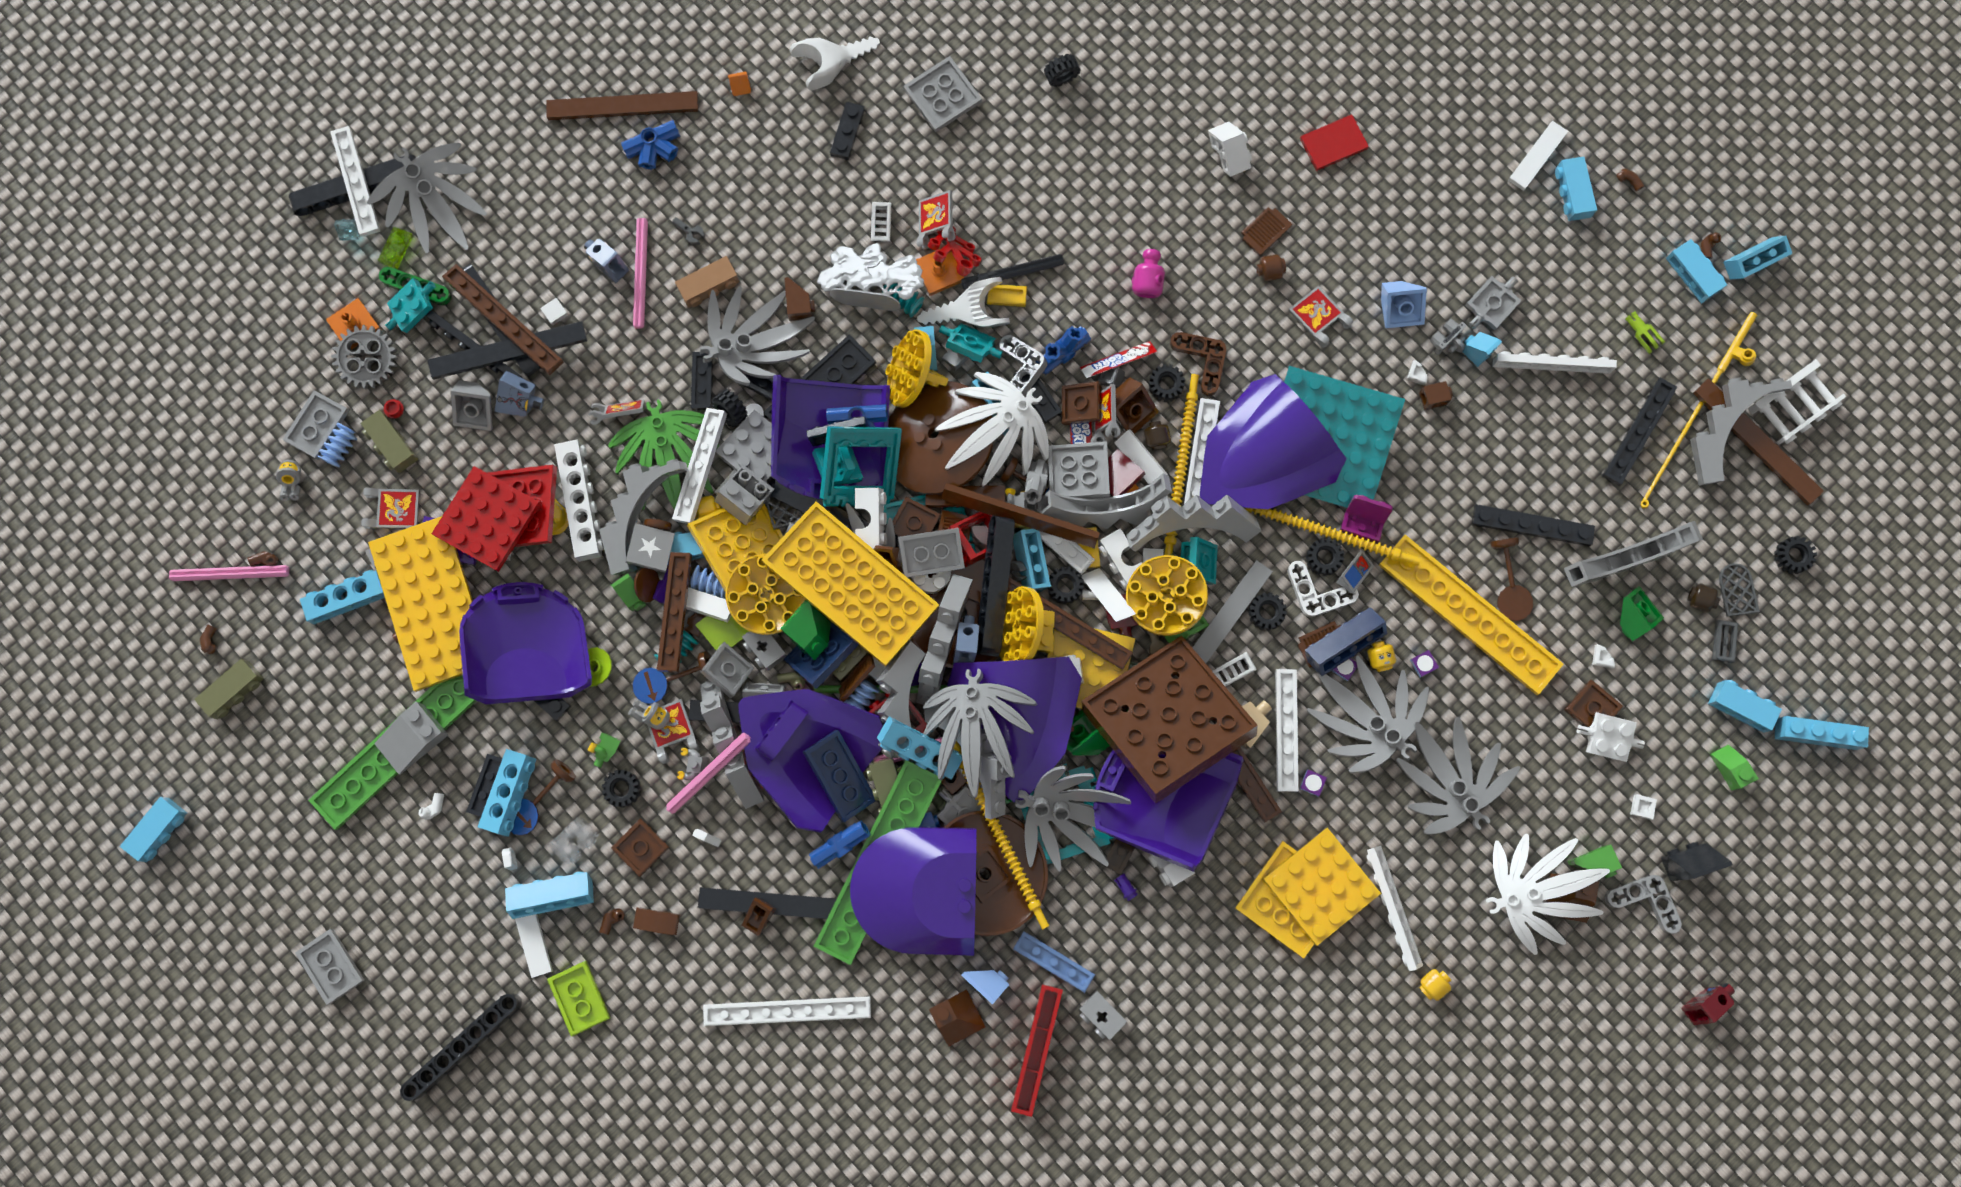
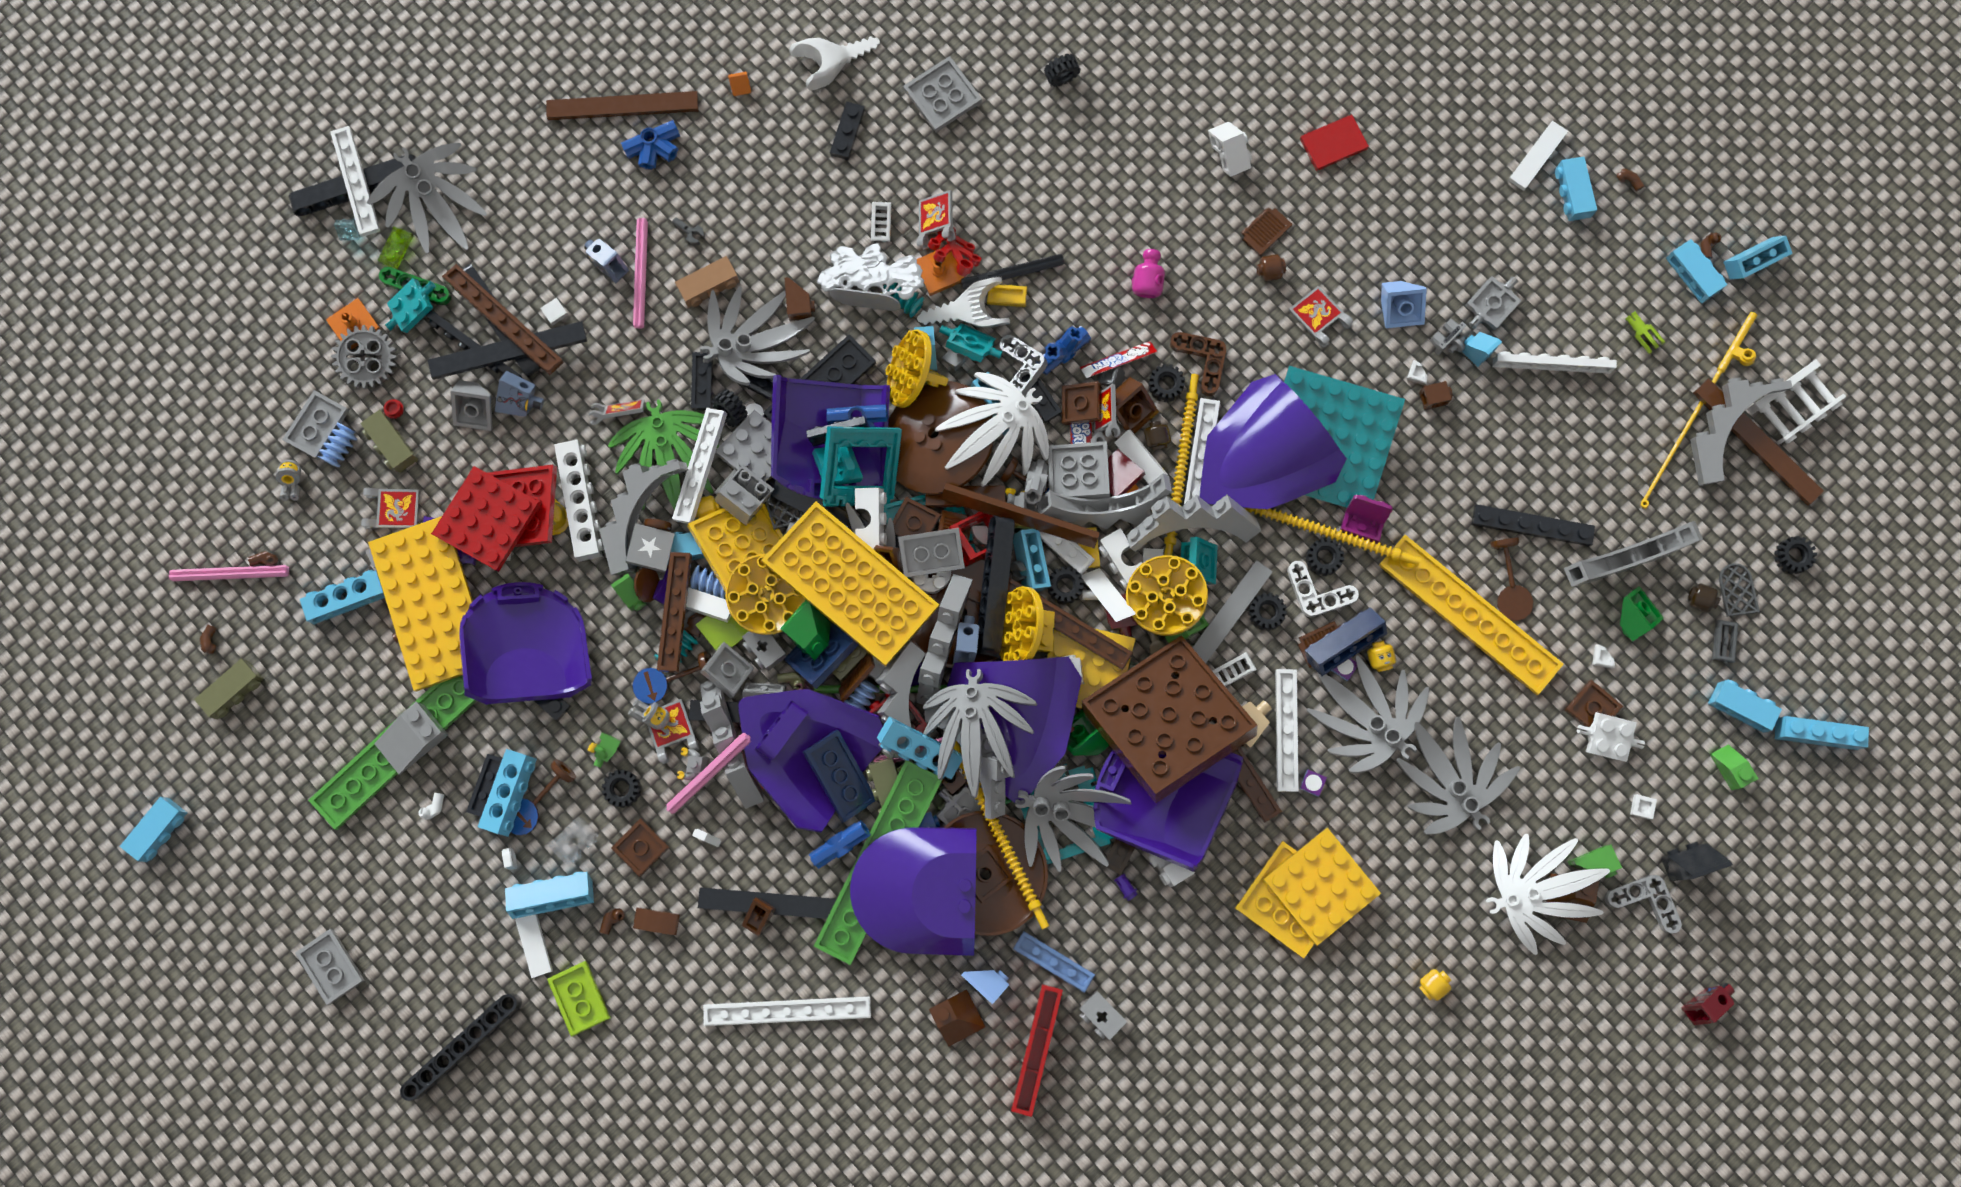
(602, 659): lime dish -> none
(1356, 572): slope -> none
(1396, 912): white plate -> none
(1424, 663): tile -> none
(1639, 431): black plate -> none

